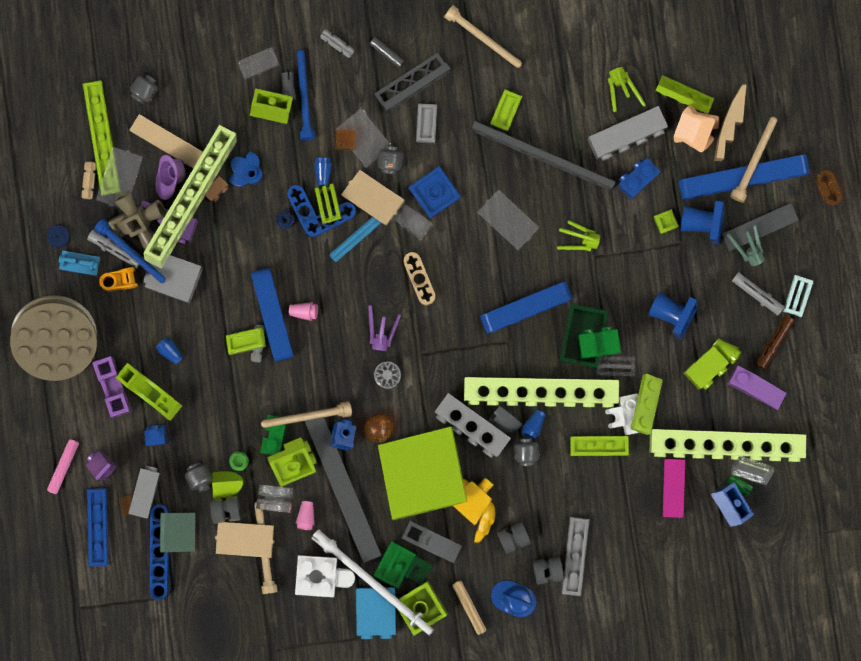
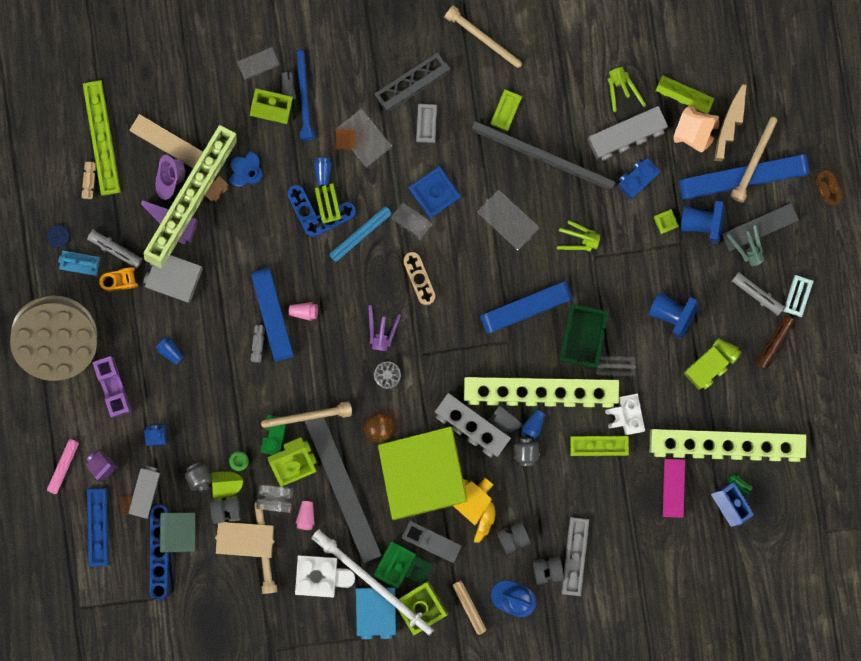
(103, 228): blue piece -> none
(118, 175): clear piece -> none
(136, 219): dark tan brick -> none
(143, 88): dark grey head -> none
(149, 391): lime arch -> none
(245, 341): lime tile -> none
(289, 220): dark blue plate -> none
(337, 43): light grey axle -> none
(340, 441): blue brick -> none
(373, 197): tan piece -> none
(387, 52): dark grey piece -> none
(390, 159): dark grey head -> none
(599, 343): green brick -> none
(646, 404): lime plate -> none
(752, 470): clear tile -> none
(756, 387): medium lavender slope -> none

